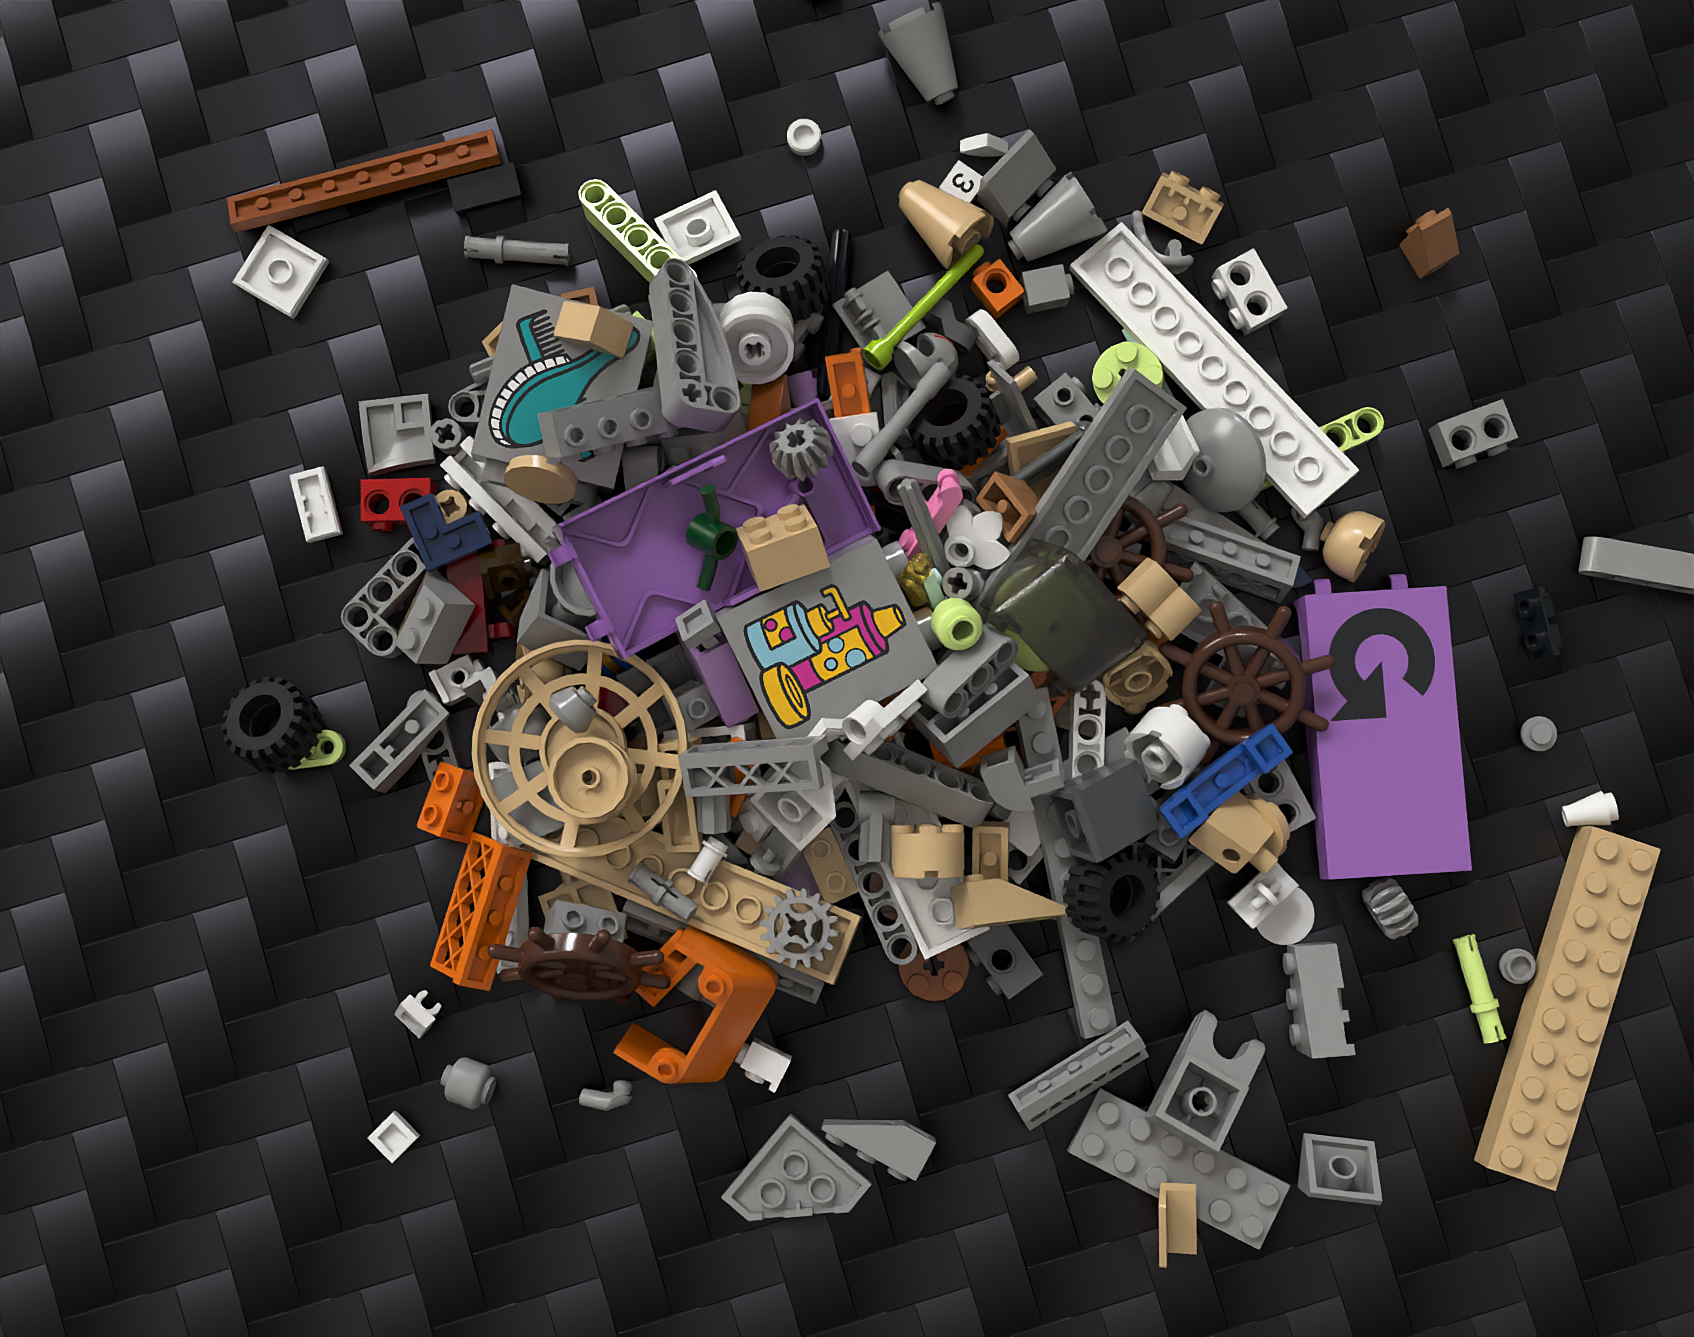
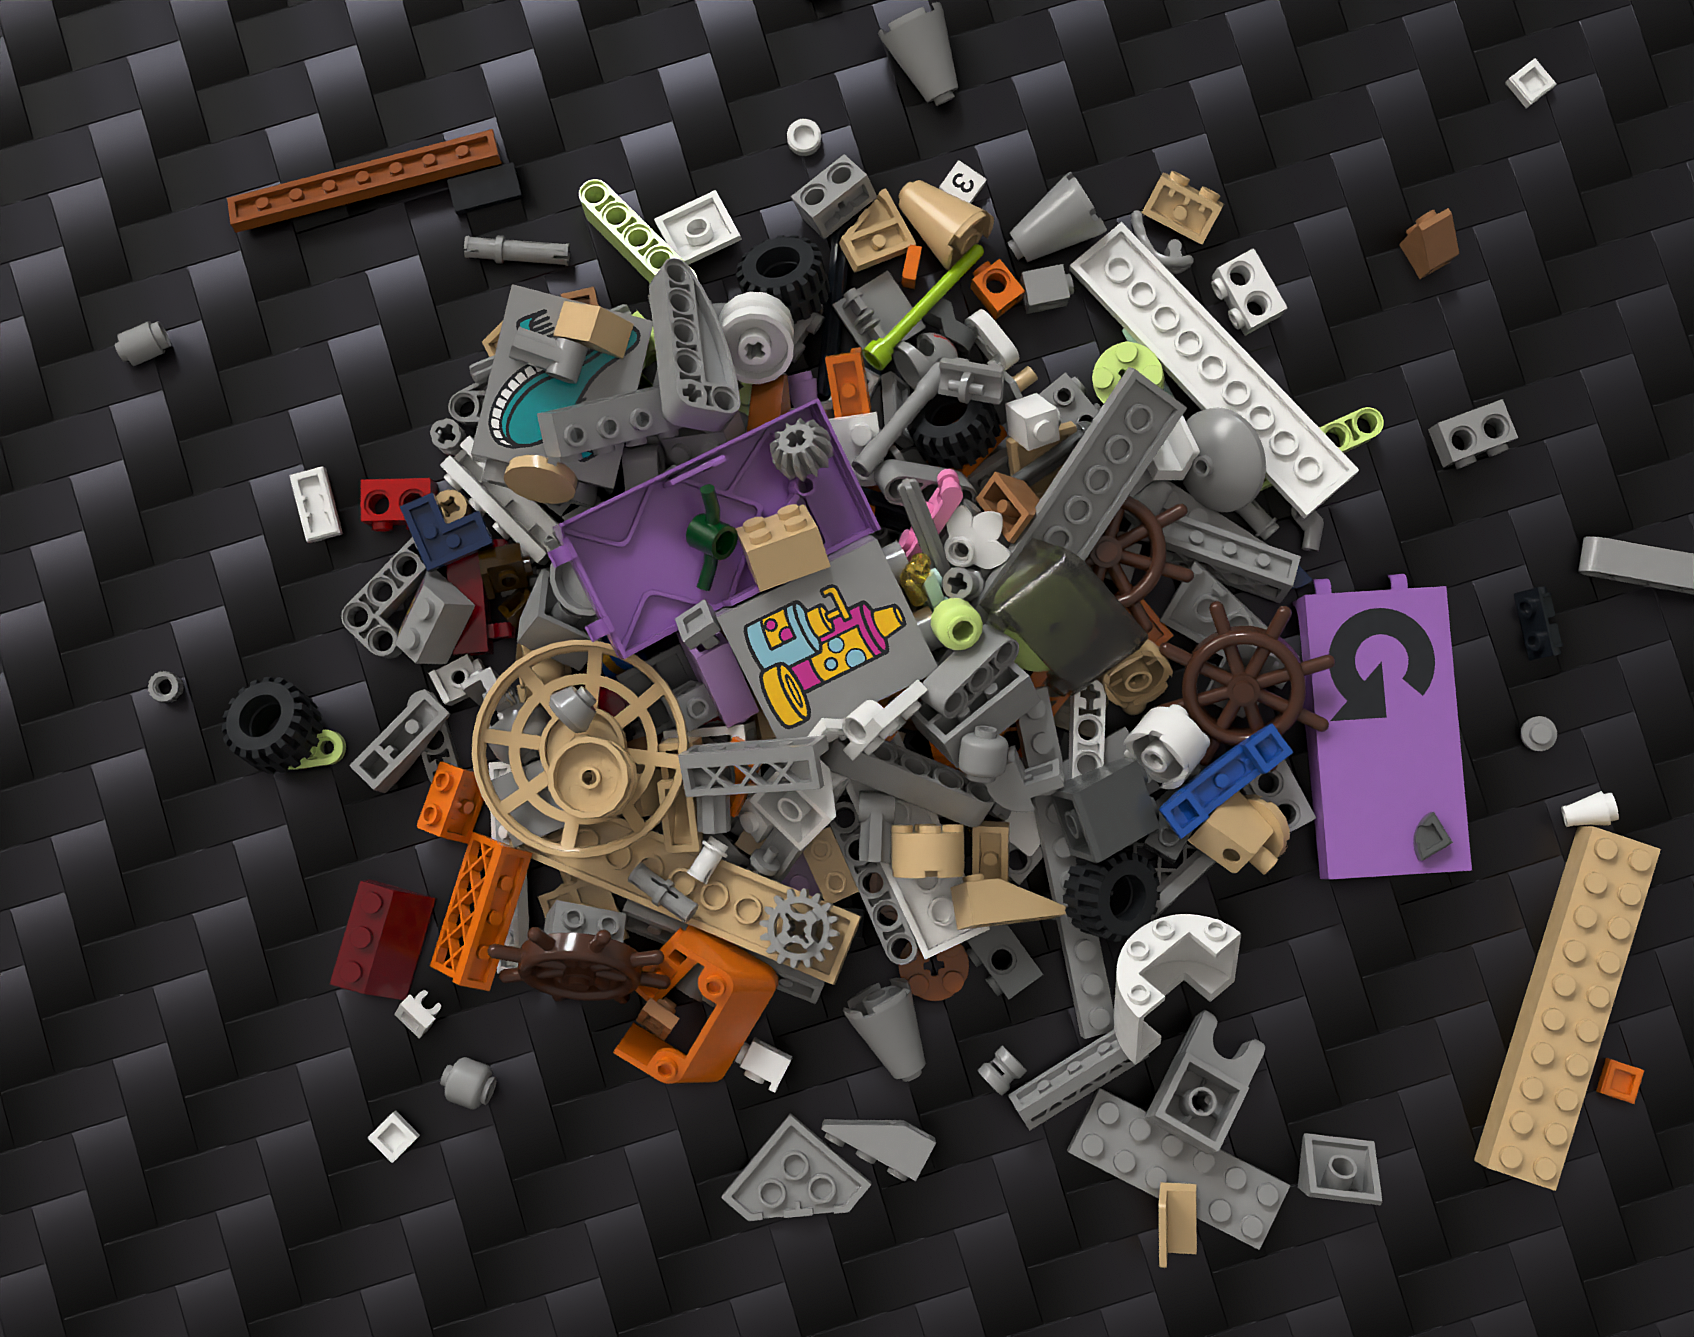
(142, 343): none -> light grey brick
(176, 691): none -> light grey axle
(281, 272): white tile -> none
(383, 940): none -> dark red slope
(397, 433): light grey plate -> none
(558, 356): none -> light grey piece
(606, 1101): light grey arm -> none
(658, 1017): none -> medium nougat plate
(834, 196): none -> light grey brick
(876, 235): none -> tan wing
(889, 1027): none -> light grey cone
(911, 266): none -> orange tile
(971, 380): none -> light grey hips
(983, 754): none -> light grey head
(984, 146): white tile -> none
(1008, 1065): none -> light grey wheel
(1017, 180): light grey slope -> none
(1033, 421): none -> white brick
(1158, 599): tan brick -> none
(1158, 960): none -> white cylinder
(1262, 895): white hips -> none
(1289, 920): white sticker -> none
(1316, 1000): light grey wedge -> none
(1351, 542): tan cylinder -> none
(1390, 907): light grey gear -> none
(1429, 837): none -> dark grey tile
(1479, 989): yellowish green pin -> none
(1517, 966): light grey plate -> none
(1530, 83): none -> white tile
(1620, 1080): none -> orange tile

